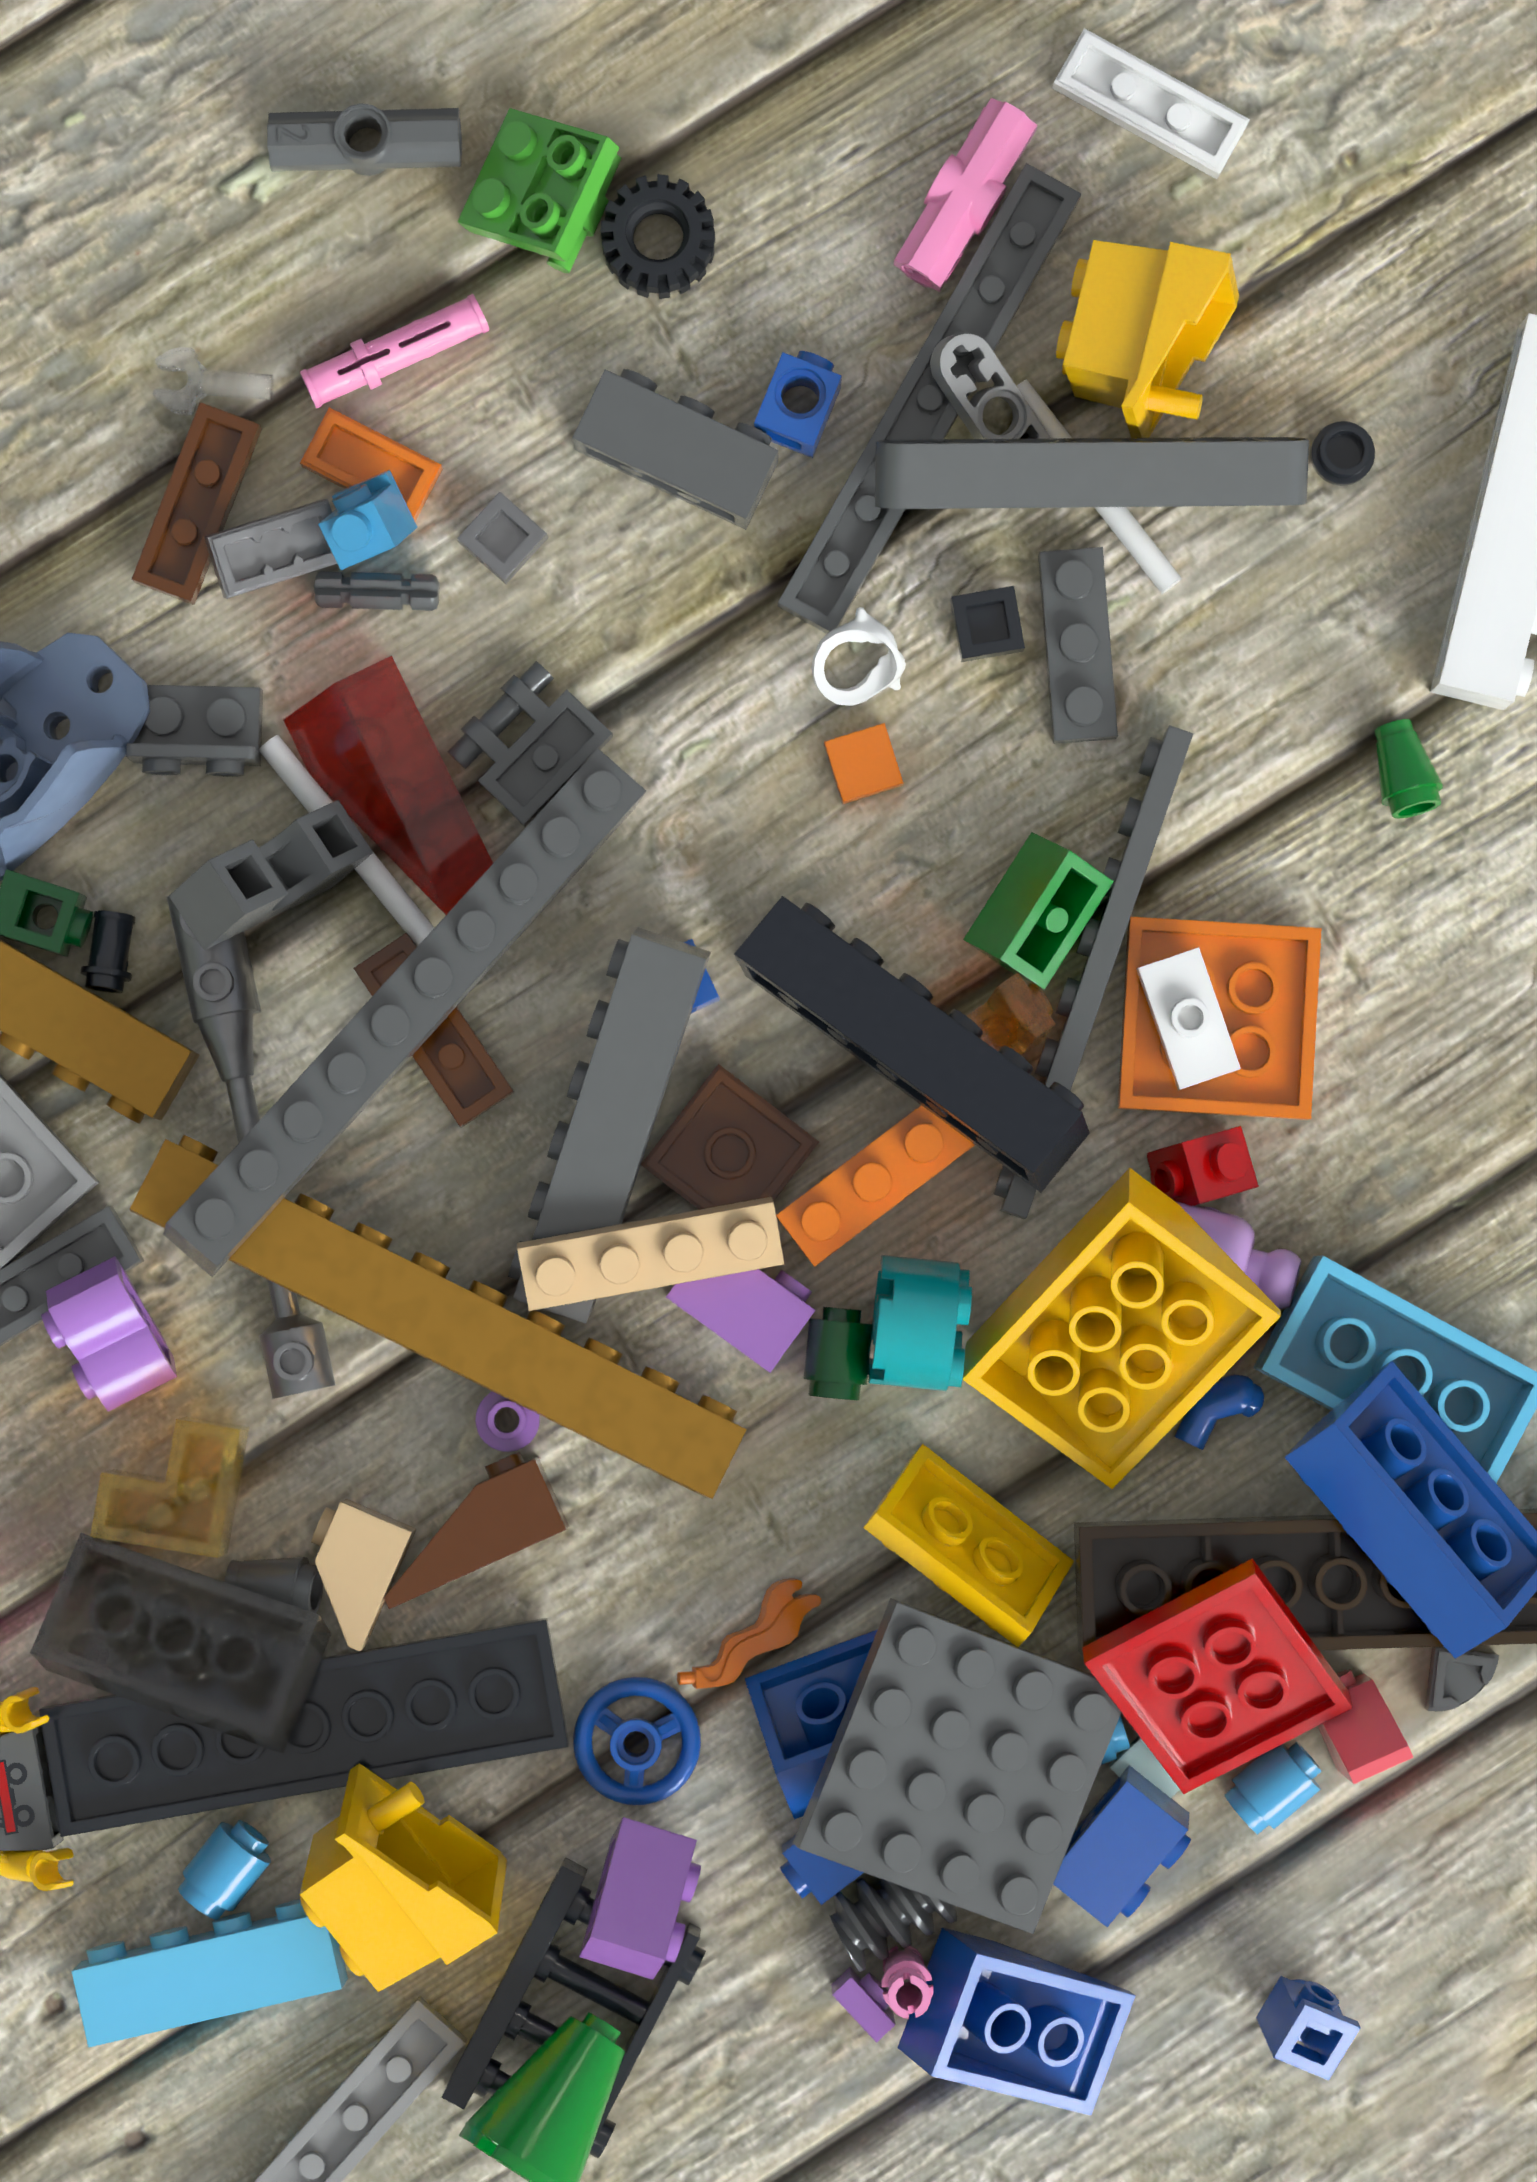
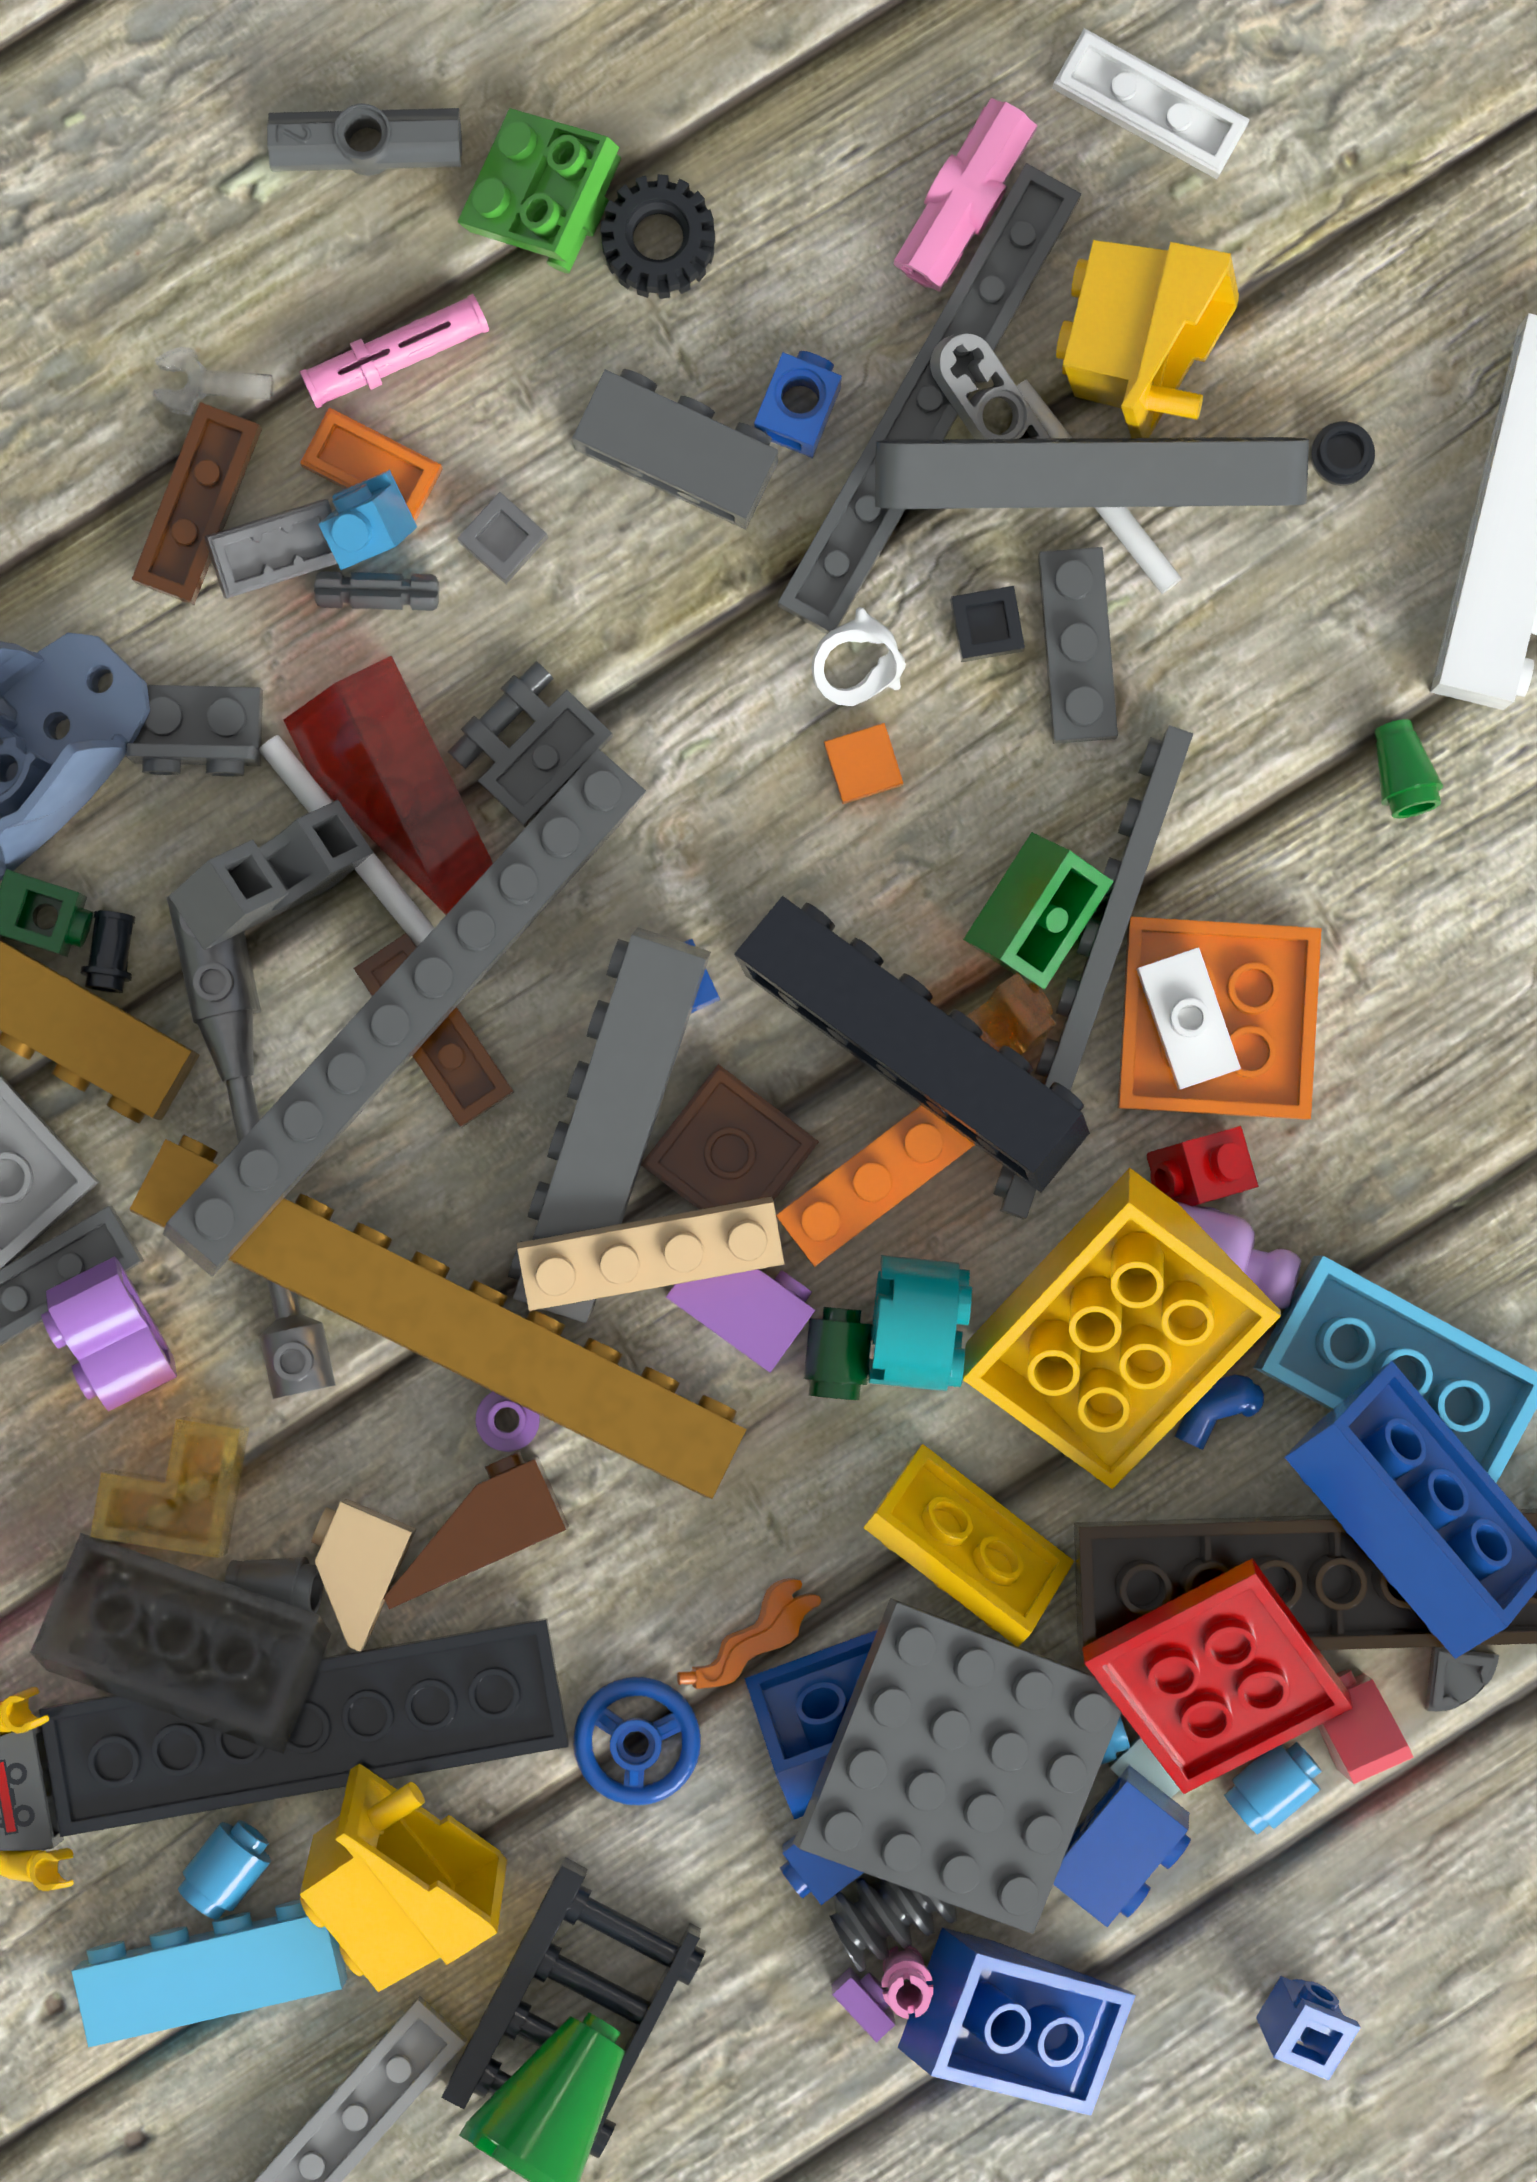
(640, 1899): medium lavender brick -> none

